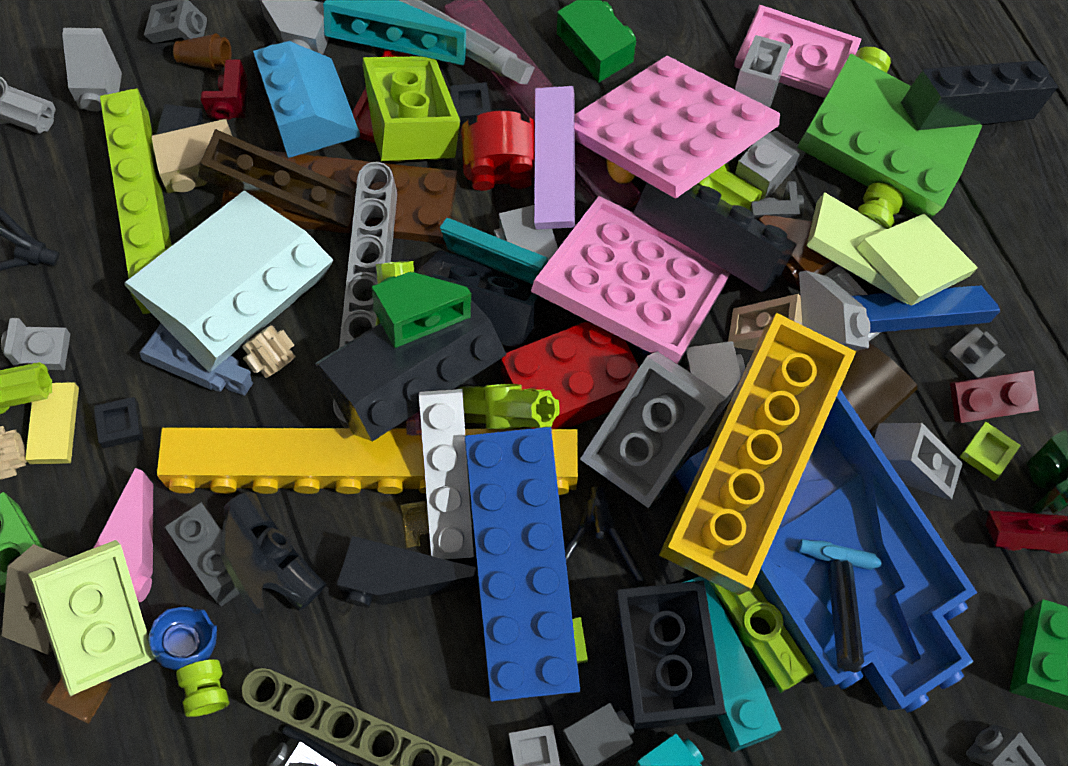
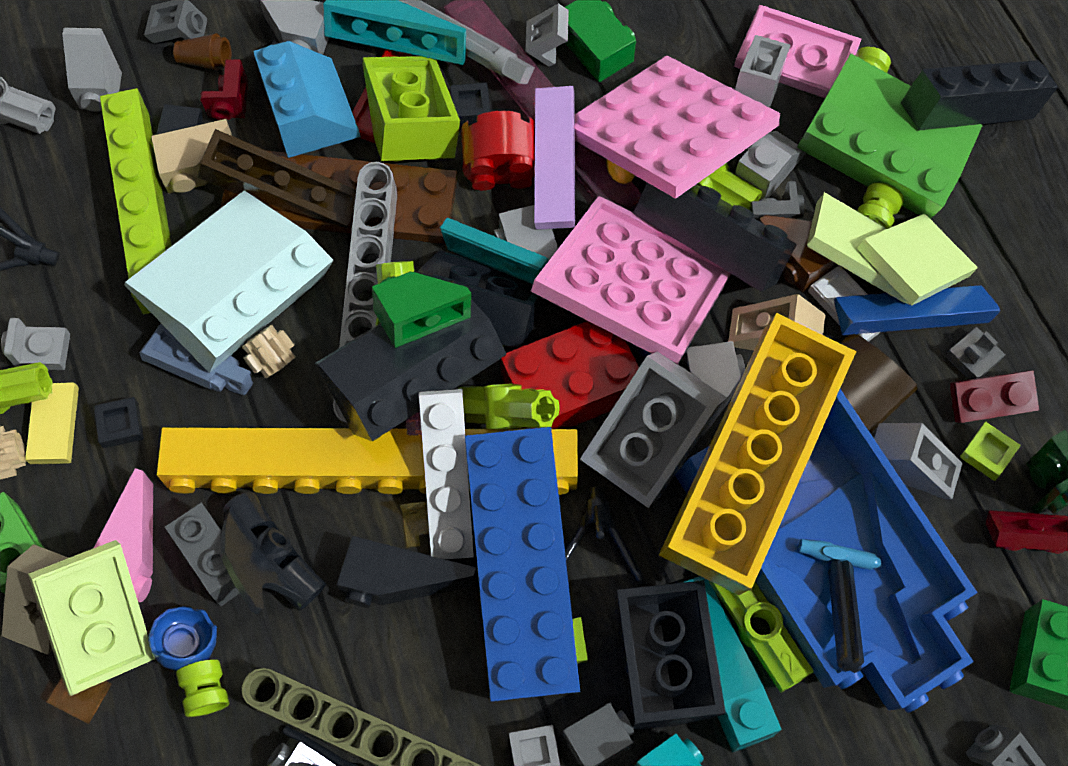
(546, 33): none -> light grey bracket
(833, 311): light grey slope -> none

